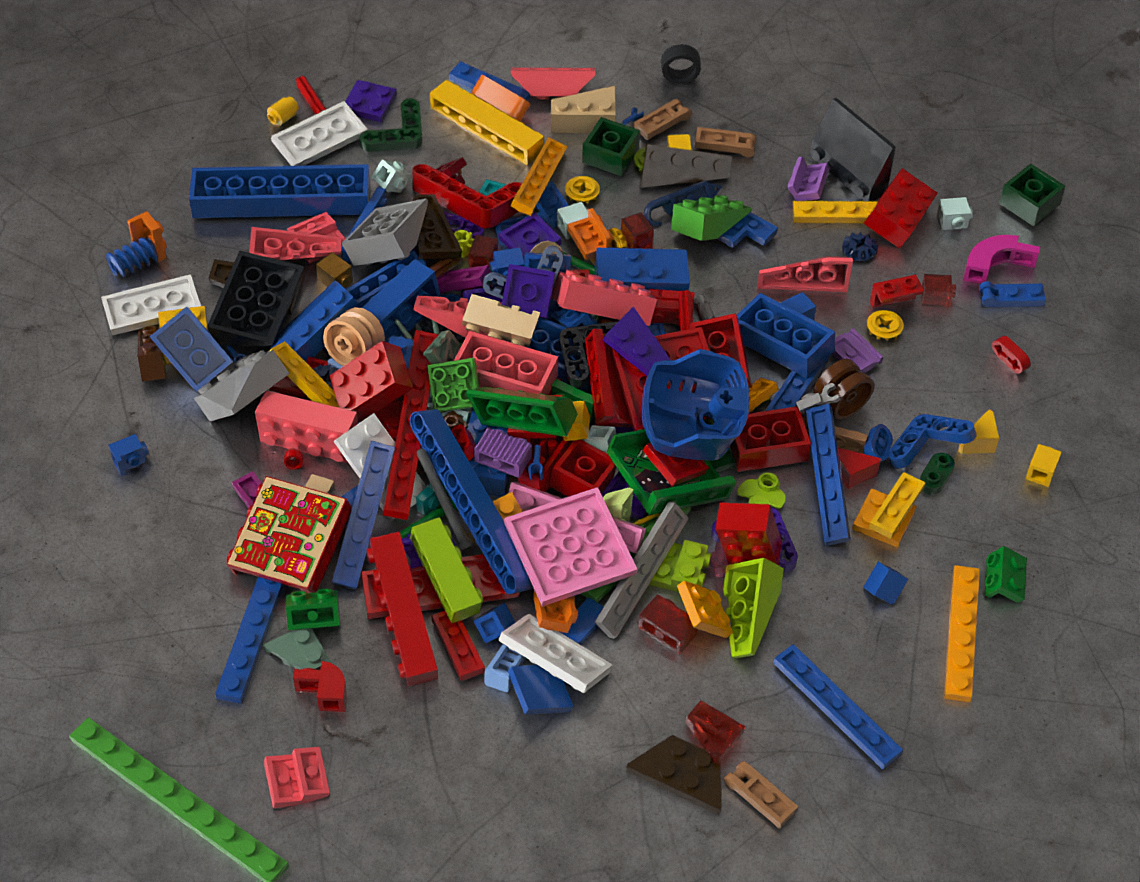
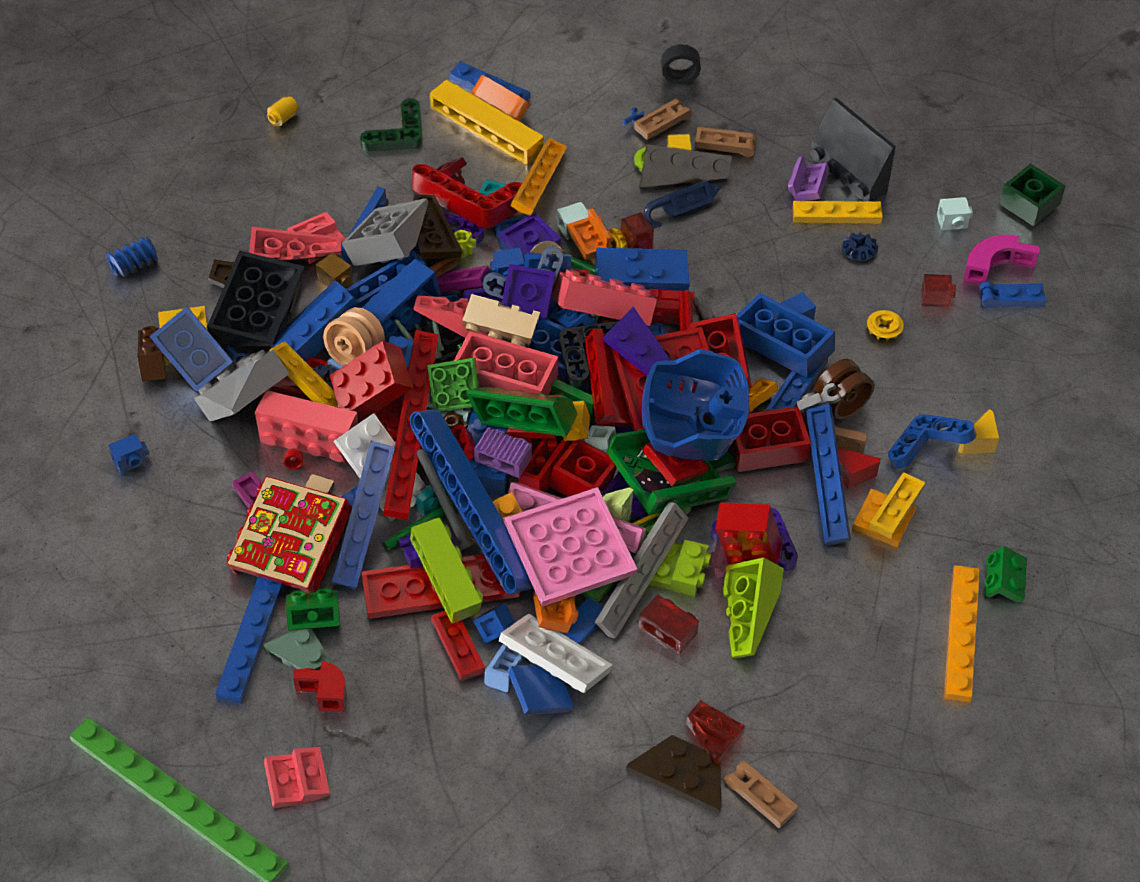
(140, 306): white plate -> none
(146, 226): orange bracket -> none
(279, 191): blue brick -> none
(310, 94): red axle -> none
(319, 135): white plate -> none
(370, 100): dark purple plate -> none
(391, 176): light aqua brick -> none
(403, 609): red brick -> none
(443, 348): sand green wing -> none
(482, 251): clear red brick -> none
(536, 467): blue hand -> none
(549, 203): blue bracket -> none
(552, 81): coral wedge -> none
(577, 183): yellow gear -> none
(582, 111): tan wedge -> none
(610, 146): dark green brick -> none
(705, 609): light orange plate -> none
(707, 216): bright green slope -> none
(750, 226): blue plate -> none
(760, 493): lime plate -> none
(816, 274): coral wedge -> none
(838, 707): blue plate -> none
(857, 349): medium lavender plate -> none
(878, 442): blue plate -> none
(885, 583): blue panel -> none
(895, 291): red bracket -> none
(900, 208): red brick -> none
(938, 471): dark green plate -> none
(1011, 354): red beam -> none
(1043, 465): yellow brick -> none

